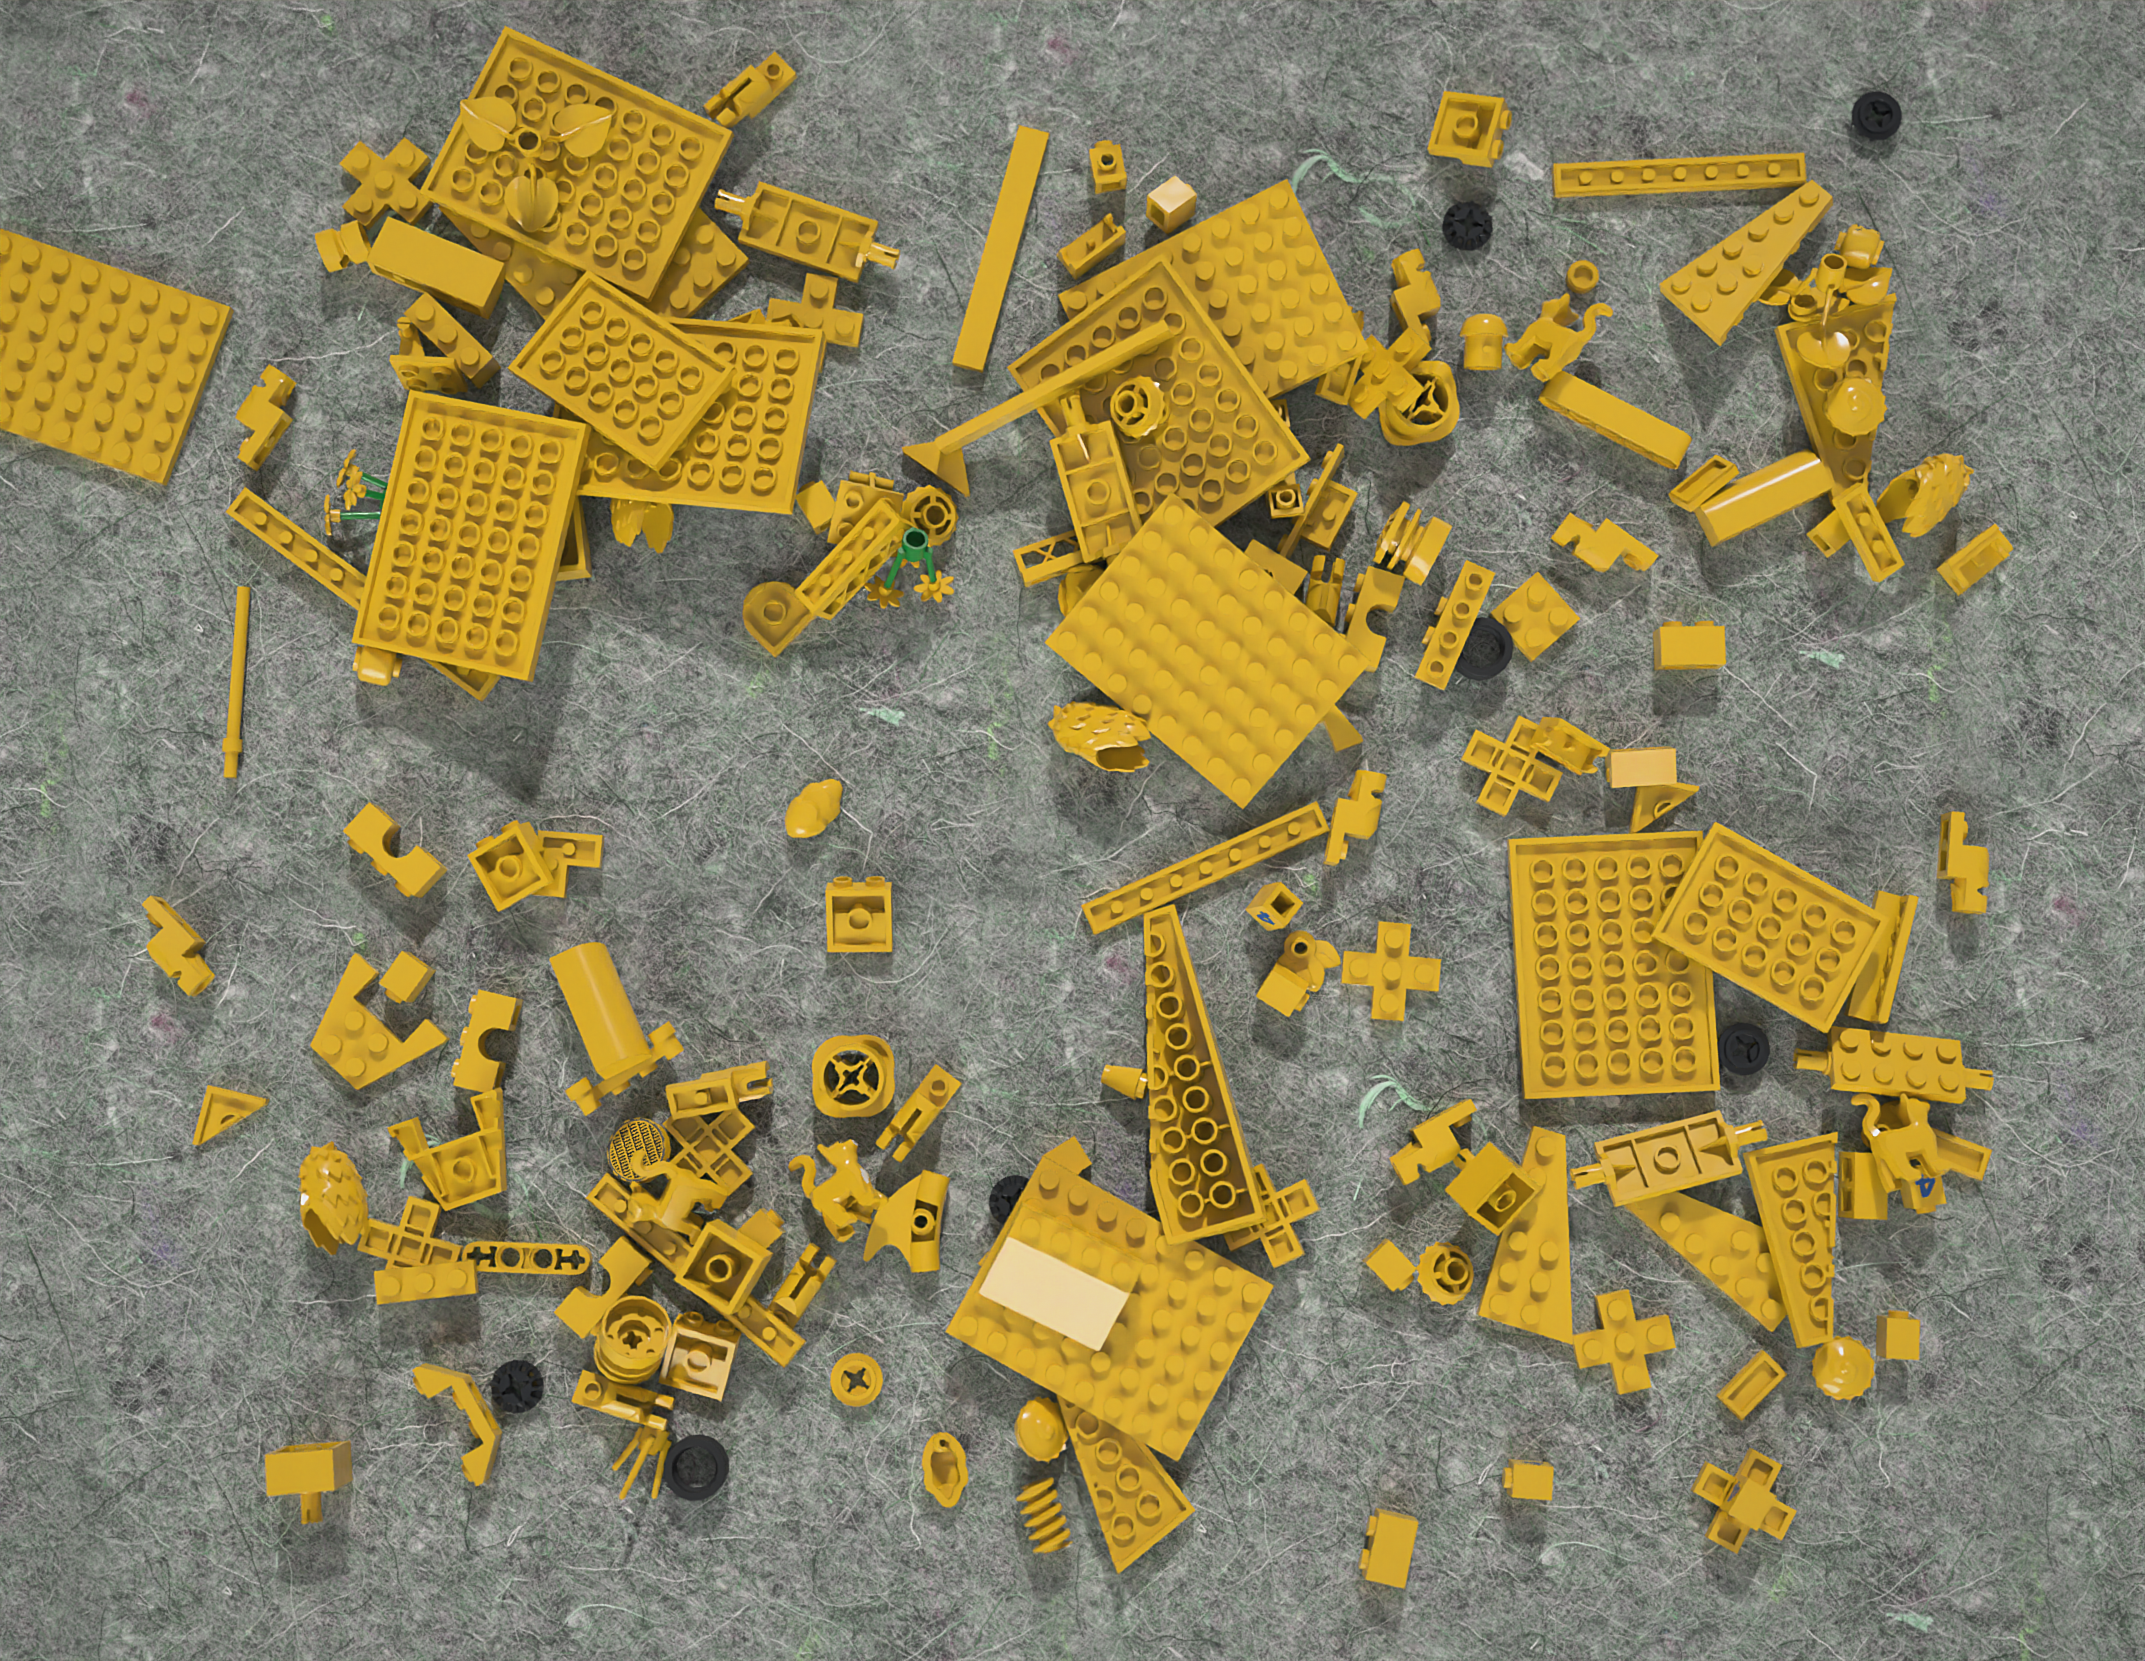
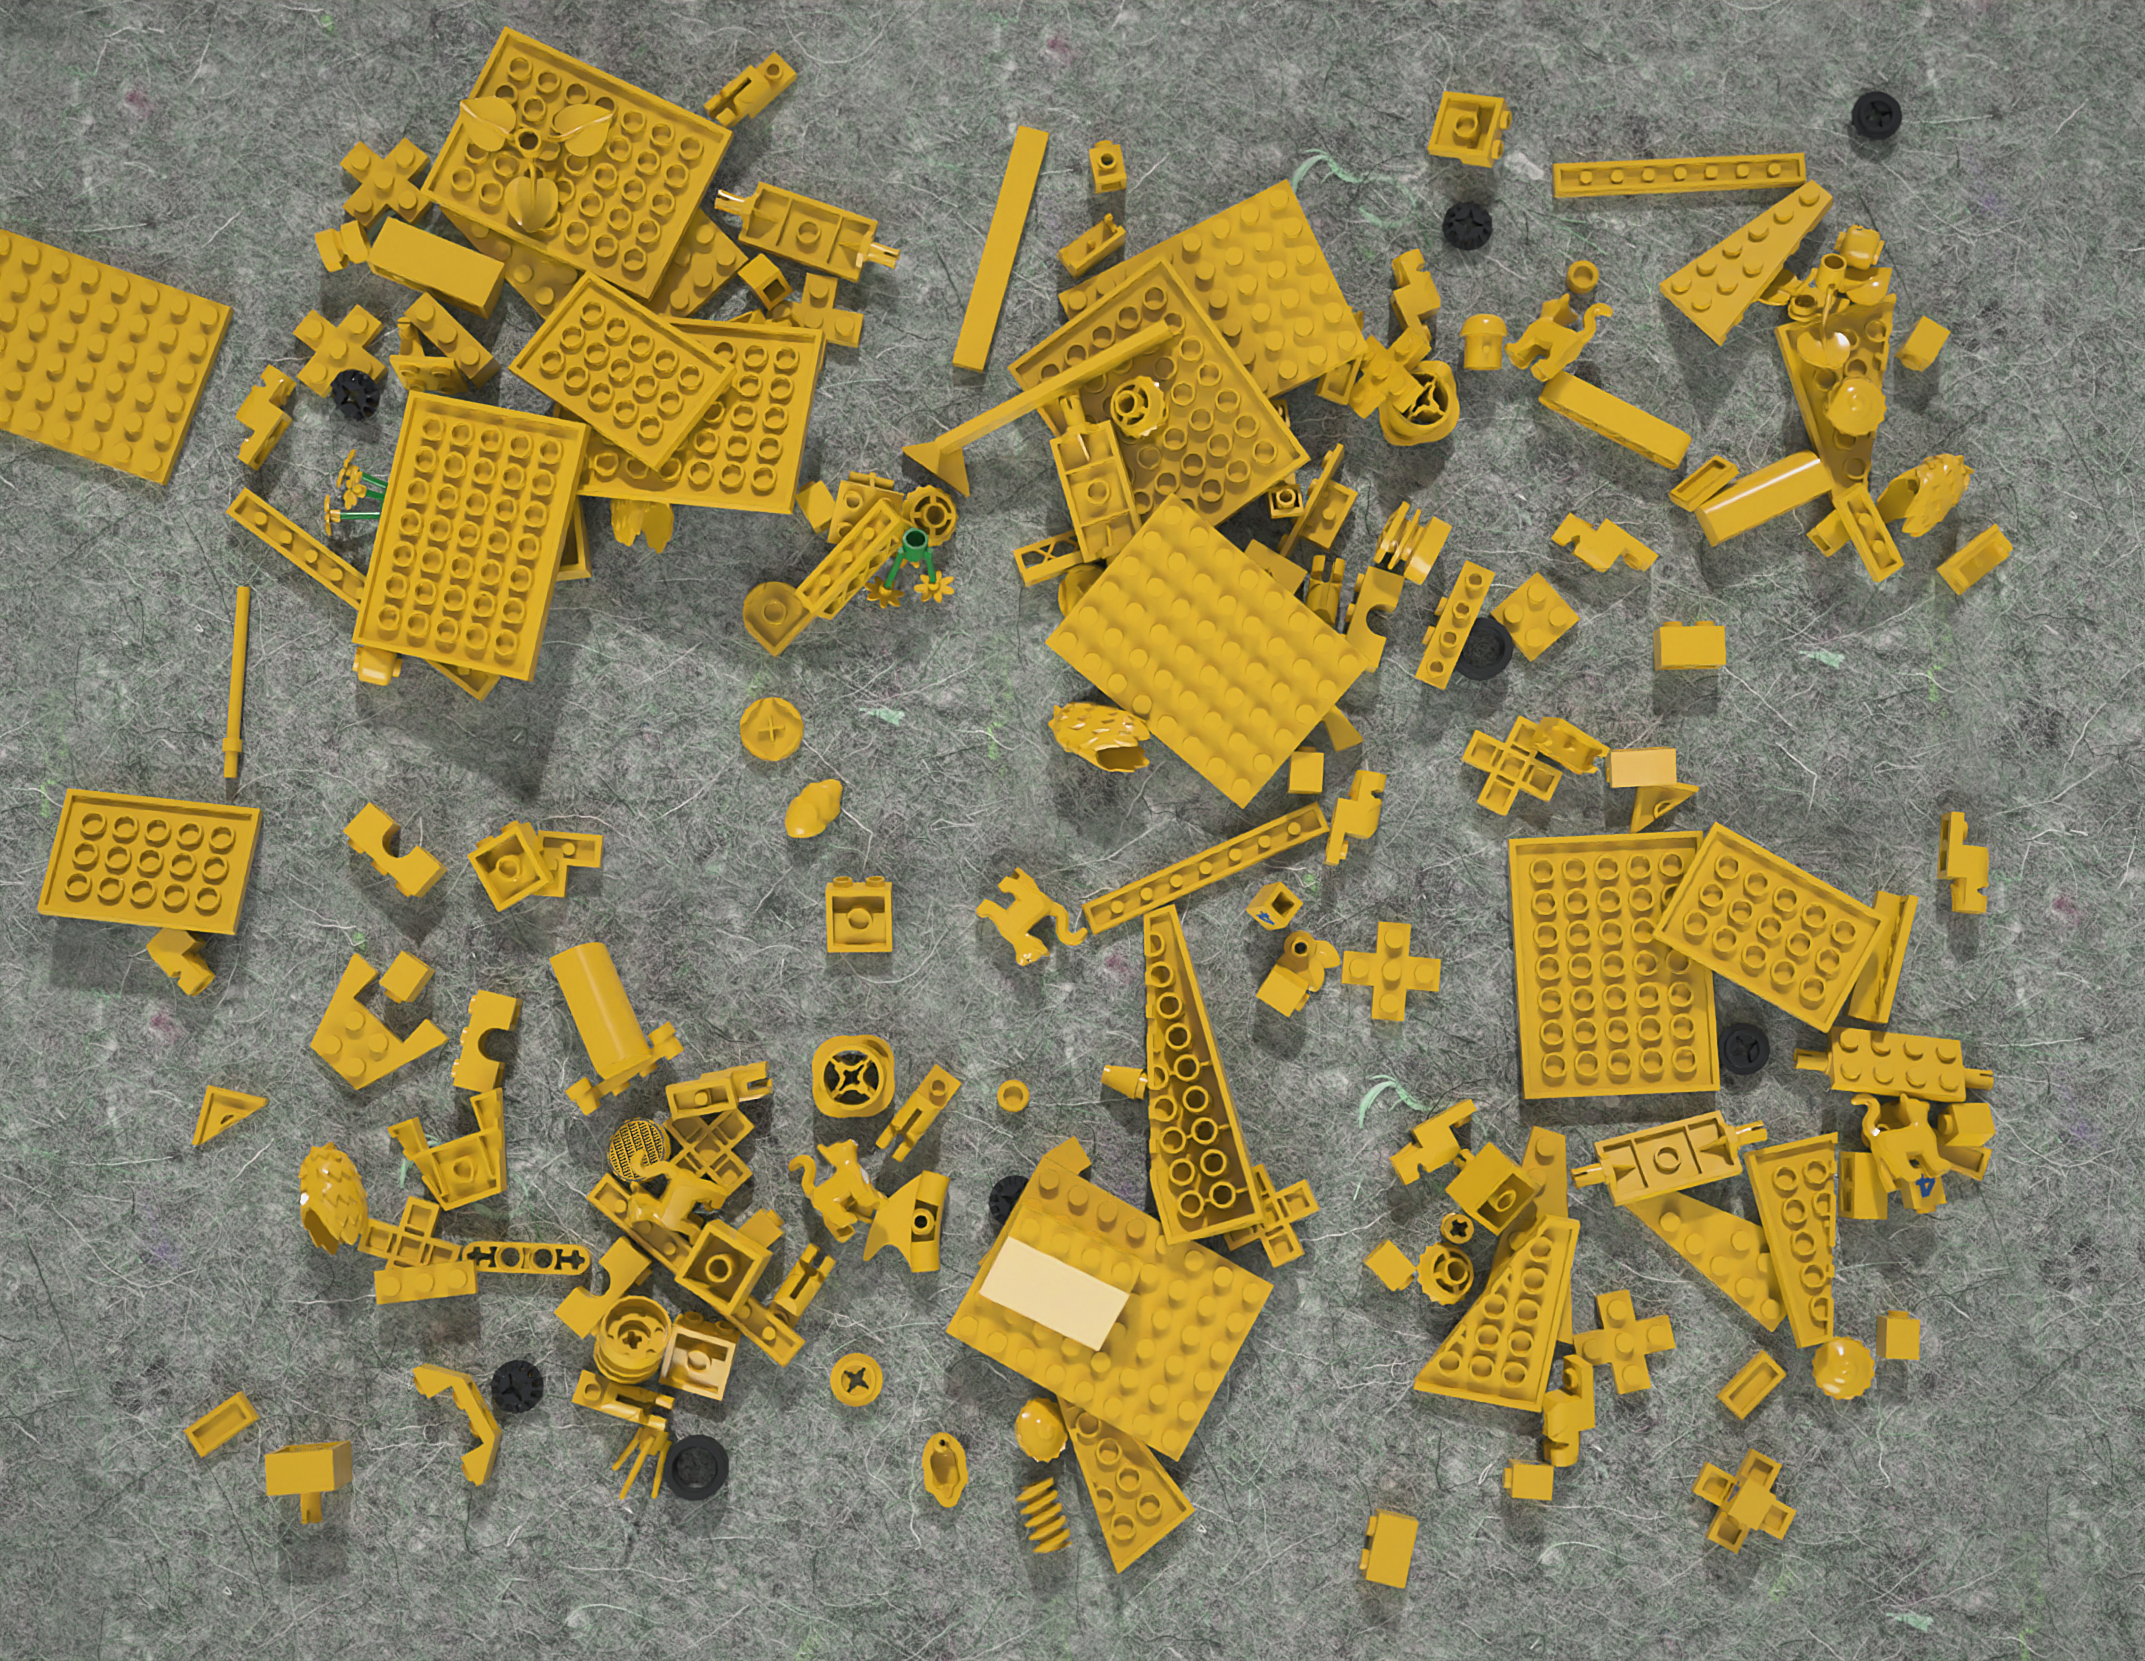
(150, 861): none -> yellow plate
(221, 1424): none -> yellow tile
(338, 348): none -> yellow plate
(368, 398): none -> black gear
(765, 281): none -> yellow brick
(771, 729): none -> yellow tile
(1013, 1095): none -> yellow tile
(1024, 913): none -> yellow animal
(1171, 204): yellow brick -> none
(1305, 771): none -> yellow brick
(1467, 1229): none -> yellow bush
(1510, 1333): none -> yellow wing
(1568, 1412): none -> yellow plate
(1922, 344): none -> yellow brick
(1966, 1124): none -> yellow brick

